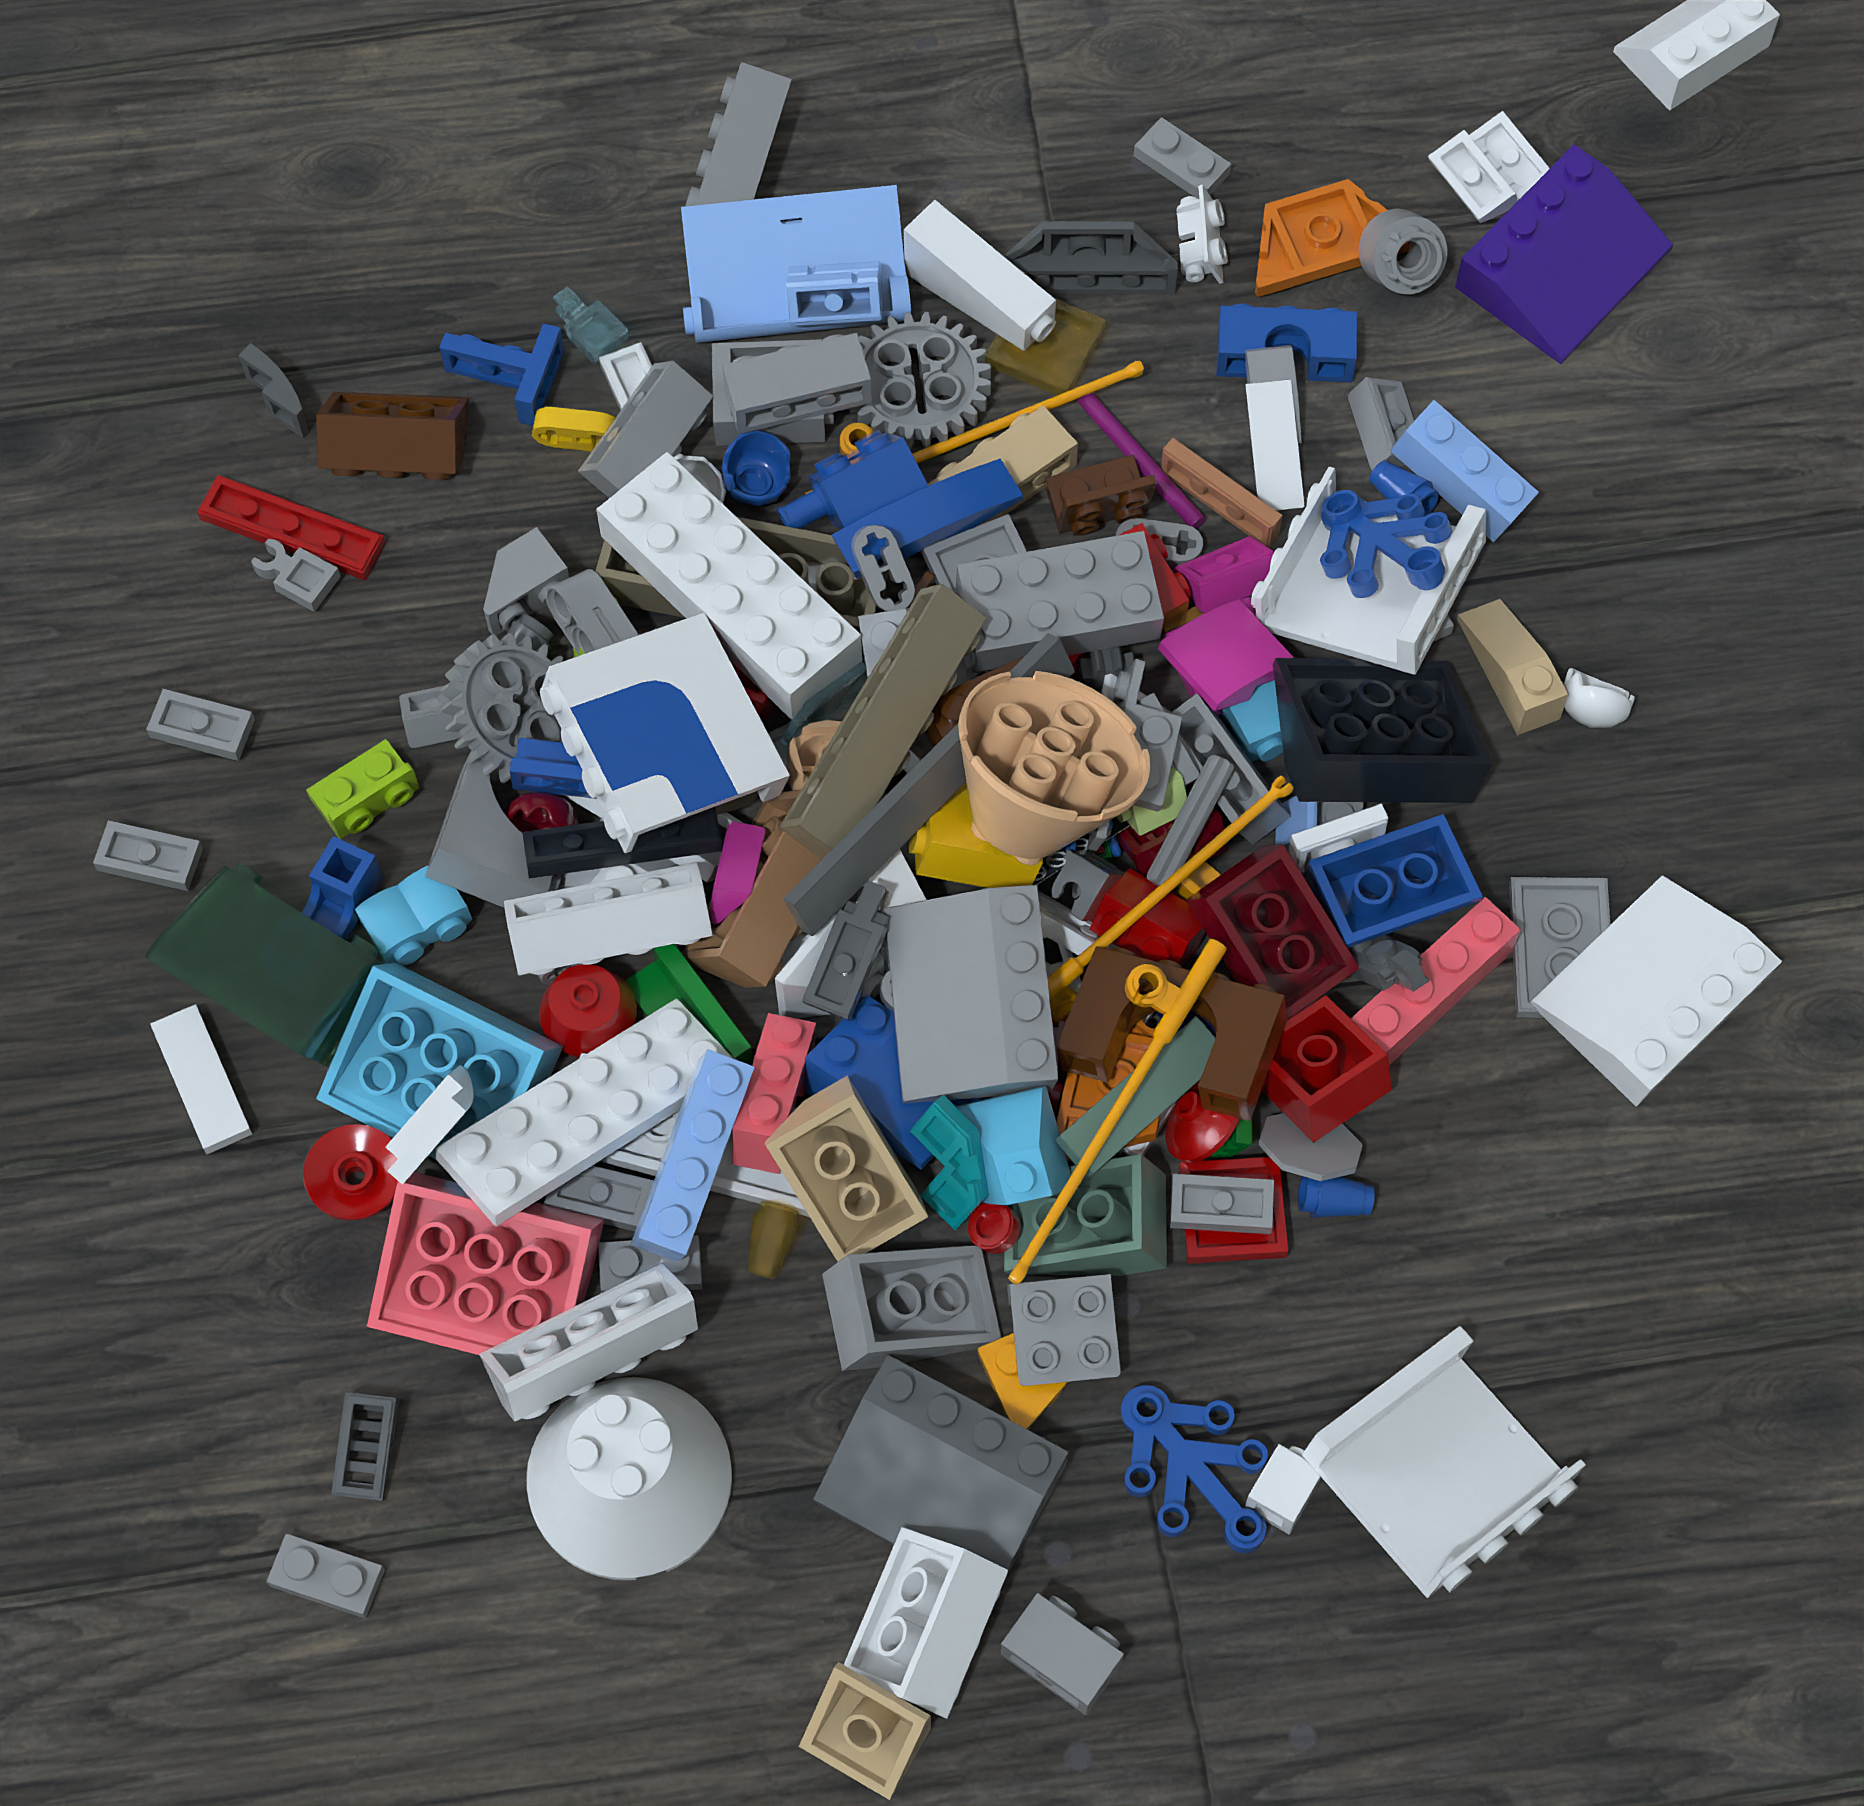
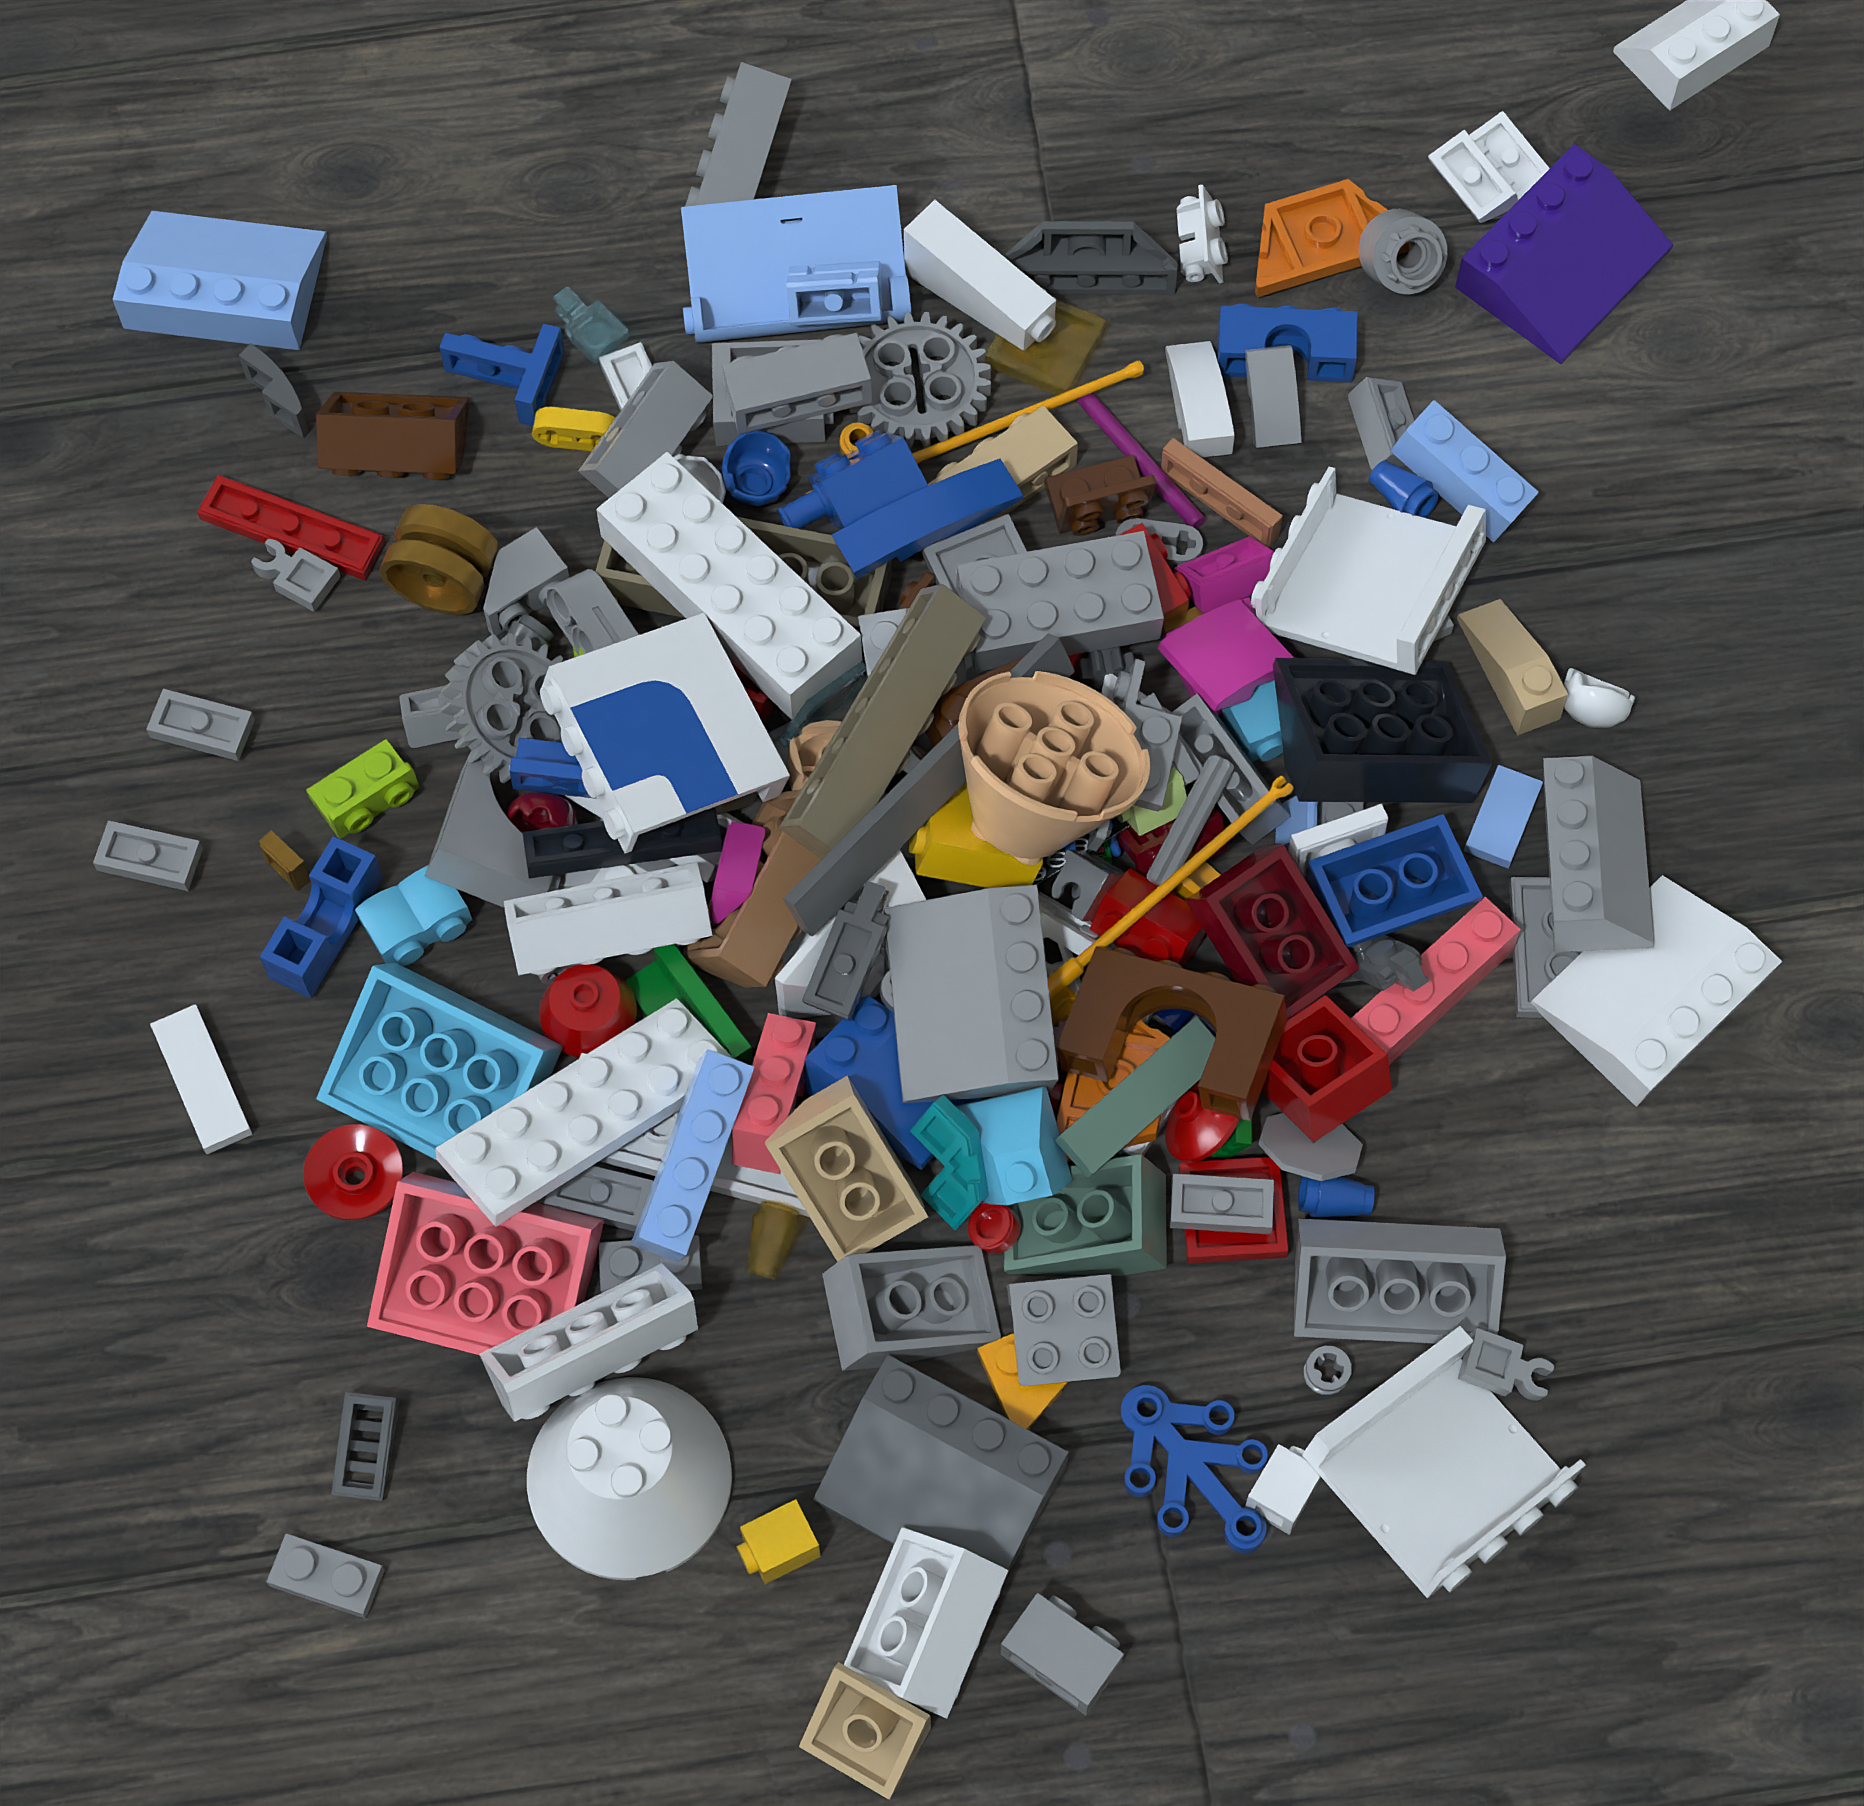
(220, 280): none -> light blue slope
(267, 962): clear green windscreen -> none
(284, 861): none -> pearl gold tile
(430, 1123): white slope -> none
(439, 559): none -> pearl gold wheel
(778, 1542): none -> yellow brick
(893, 564): light grey beam -> none
(1174, 1005): light orange piece -> none
(1181, 158): light grey plate -> none
(1200, 399): none -> white slope
(1275, 444): white sticker -> none
(1340, 1364): none -> light grey bush
(1348, 512): blue plant -> none
(1396, 1280): none -> light grey slope
(1496, 1366): none -> light grey plate
(1503, 816): none -> light blue tile
(1596, 856): none -> light grey slope

